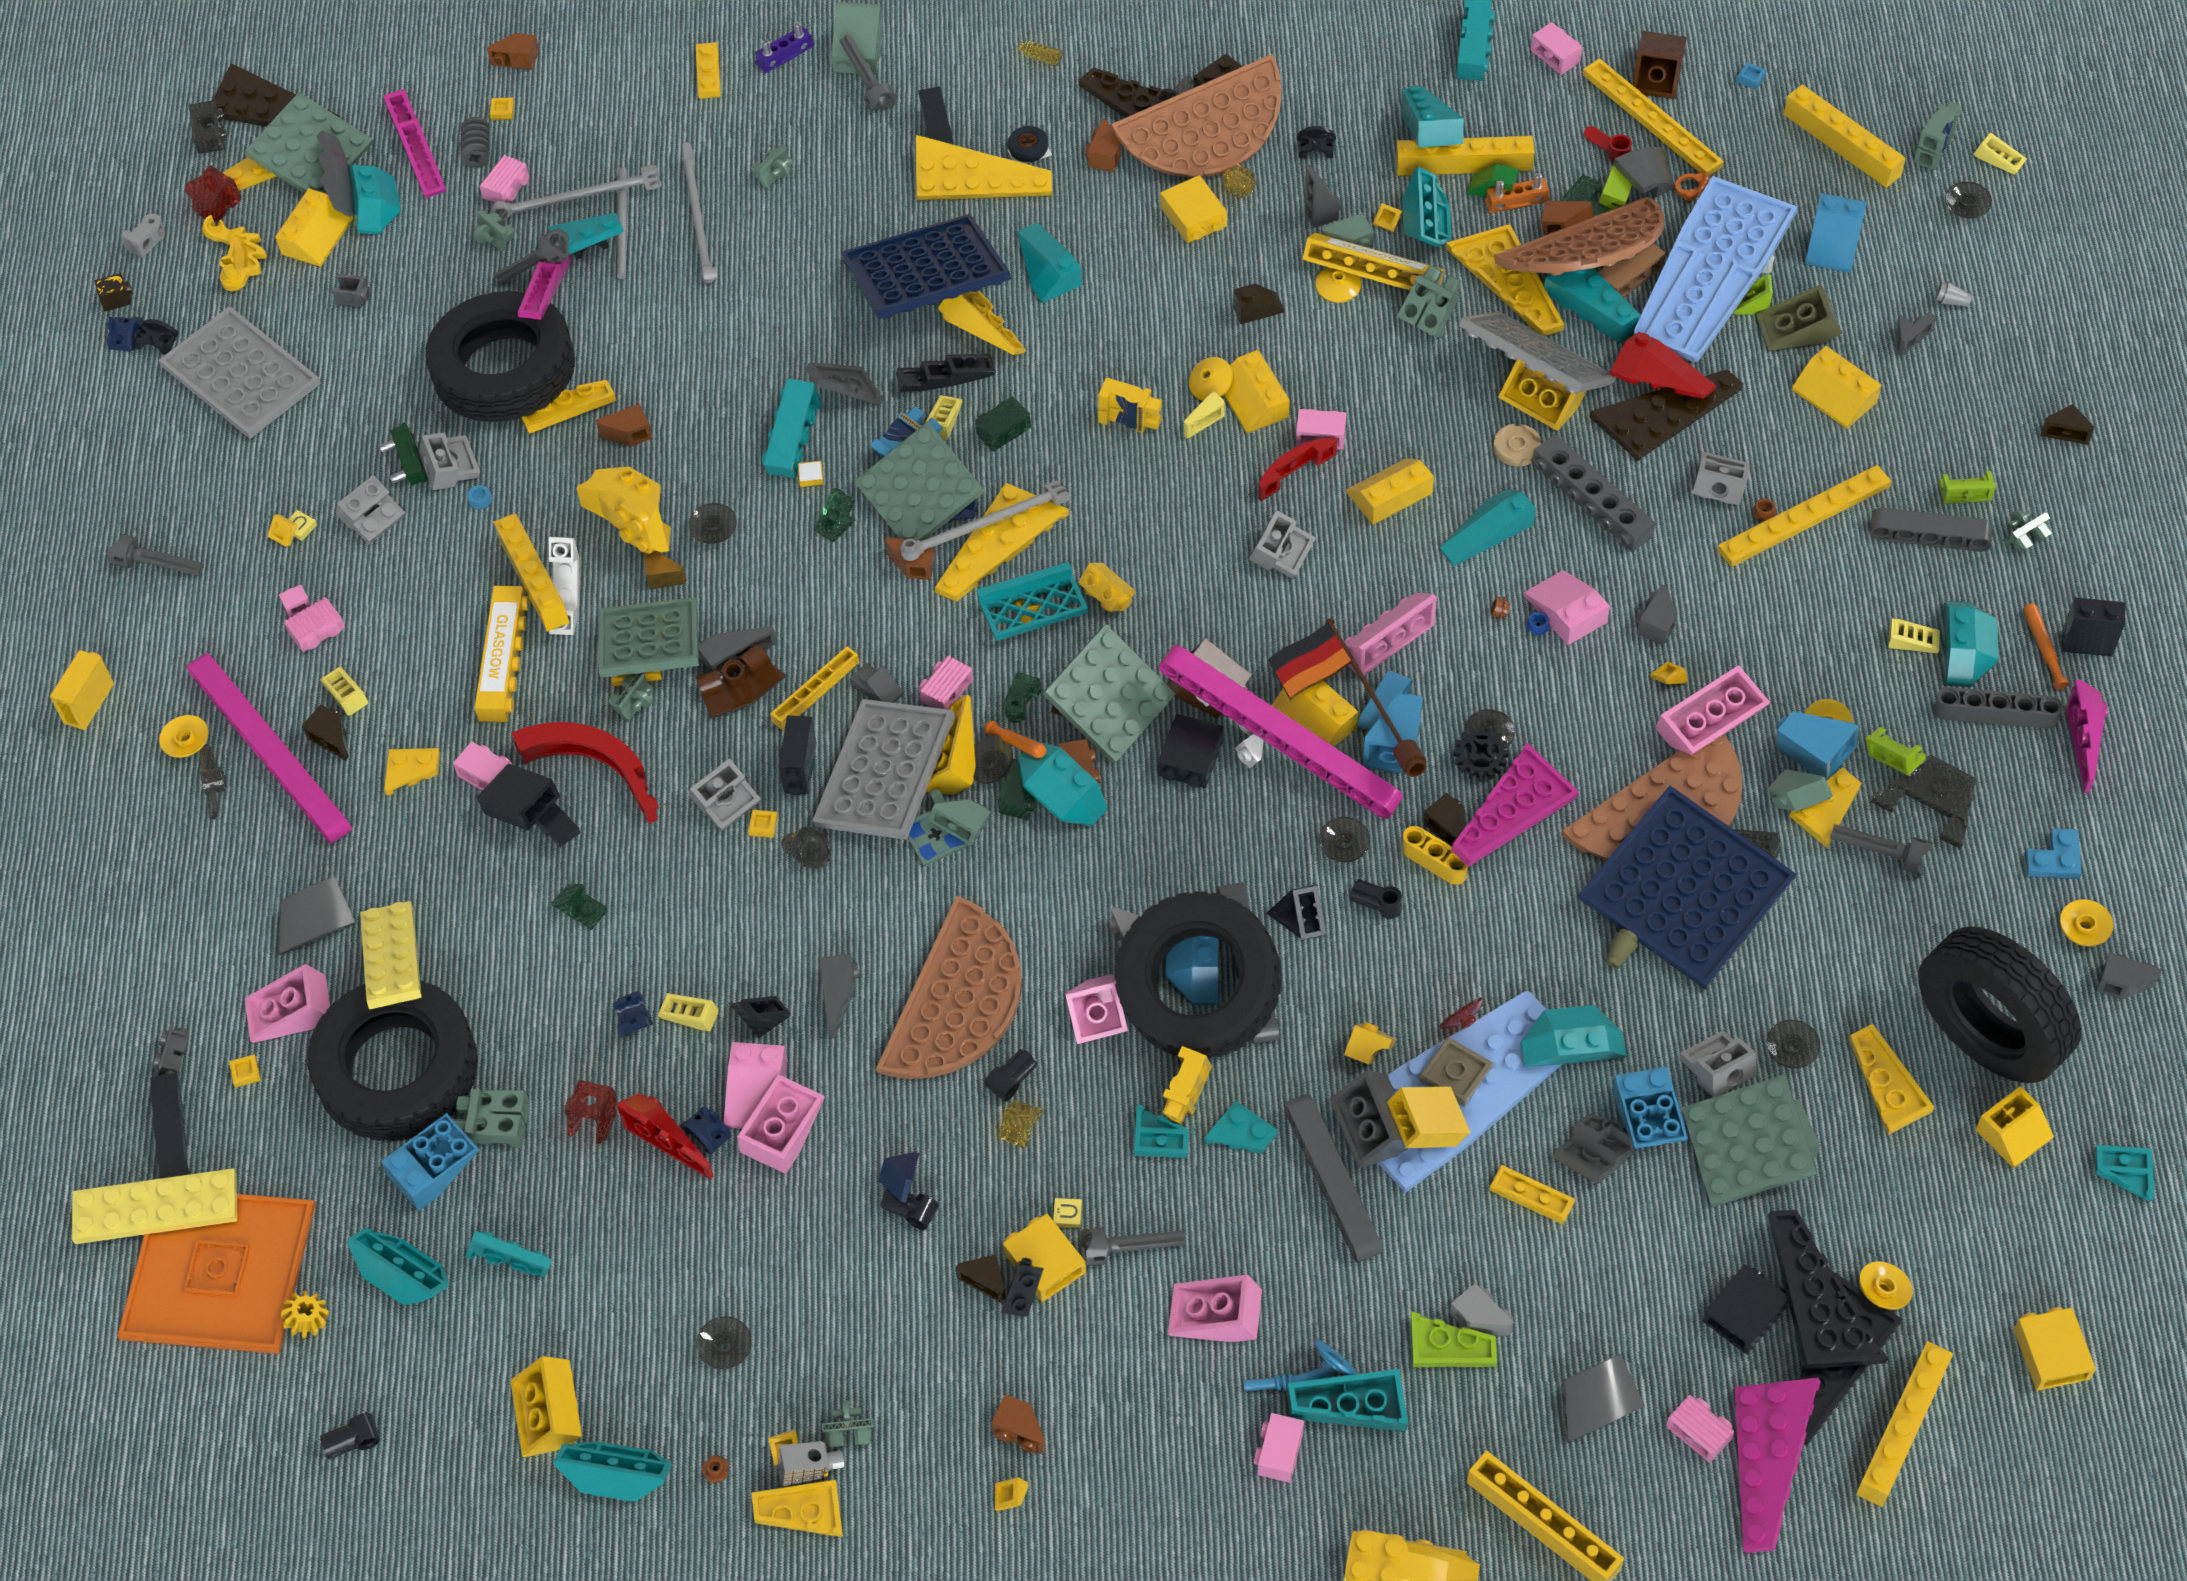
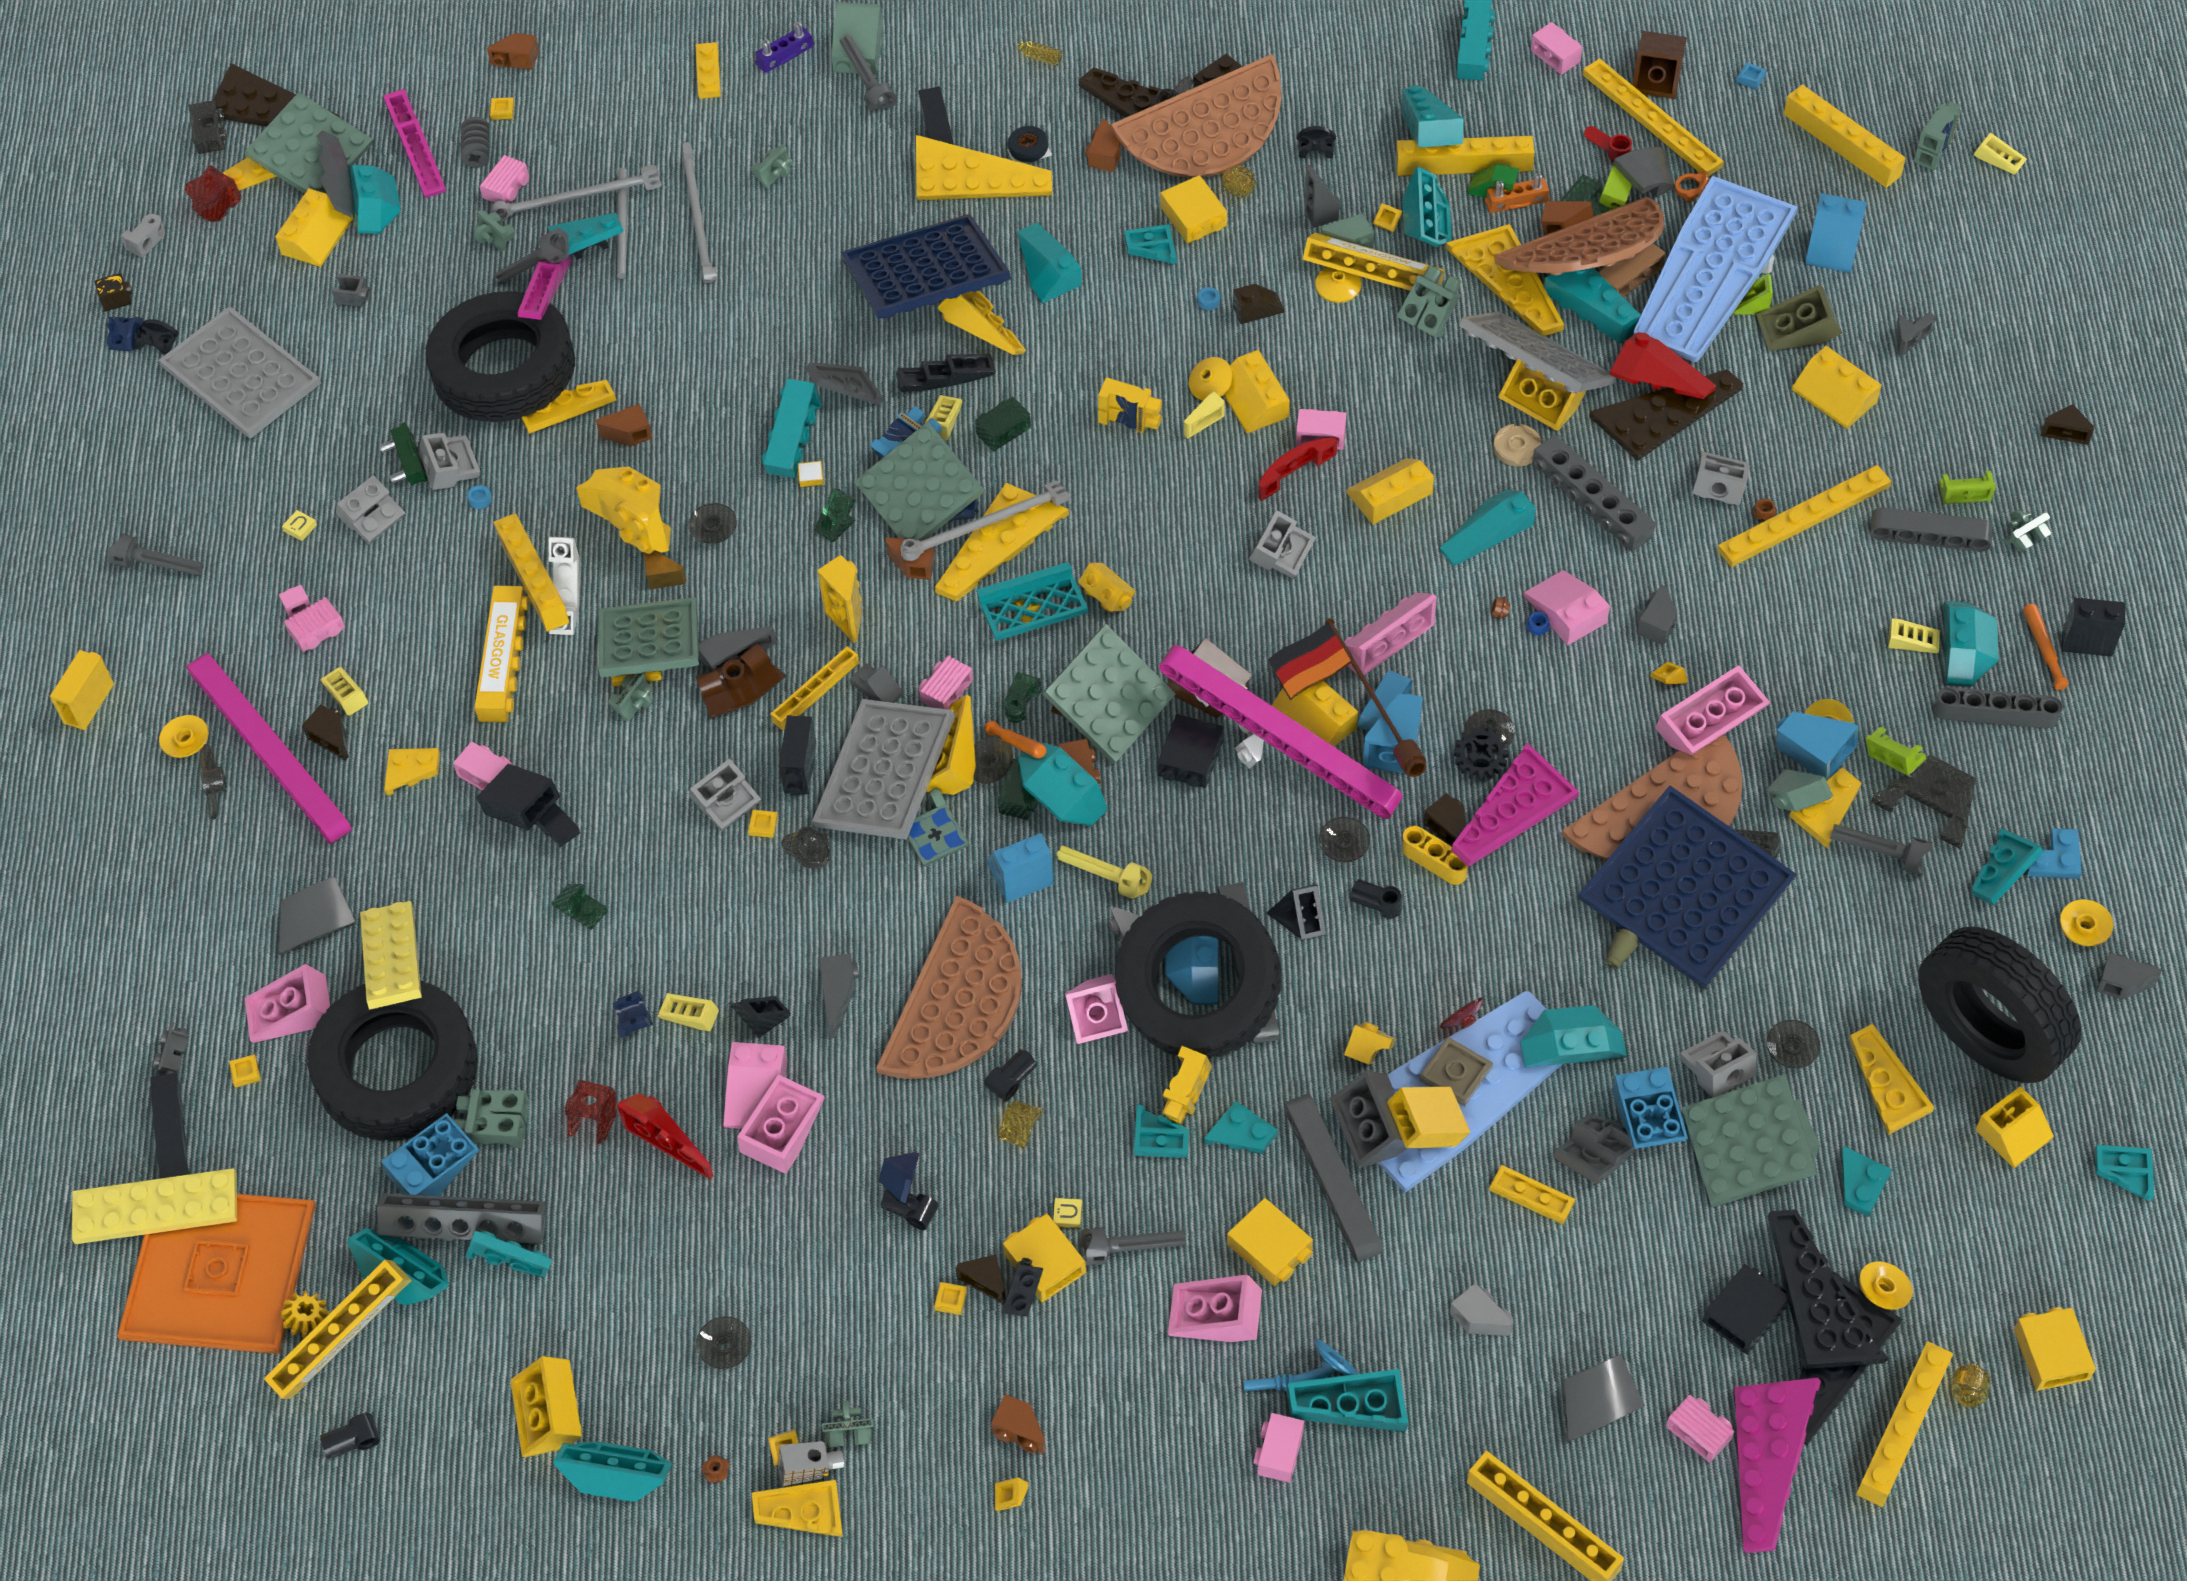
(242, 254): yellow animal -> none
(282, 530): yellow tile -> none
(337, 1329): none -> yellow brick
(450, 1209): none -> dark grey brick
(584, 740): red arch -> none
(707, 1129): dark blue piece -> none
(841, 595): none -> yellow slope
(950, 1298): none -> yellow tile
(960, 818): sand green slope -> none
(1022, 867): none -> dark azure slope
(1127, 878): none -> light yellow piece
(1151, 243): none -> teal wing
(1208, 298): none -> dark azure tile
(1270, 1242): none -> yellow brick
(1449, 1346): lime wing -> none
(1862, 1181): none -> teal wing
(1952, 295): light grey cone -> none
(1968, 199): clear smoke dish -> none
(1971, 1385): none -> clear yellow head
(2005, 866): none -> teal wing
(2086, 721): dark pink wedge -> none

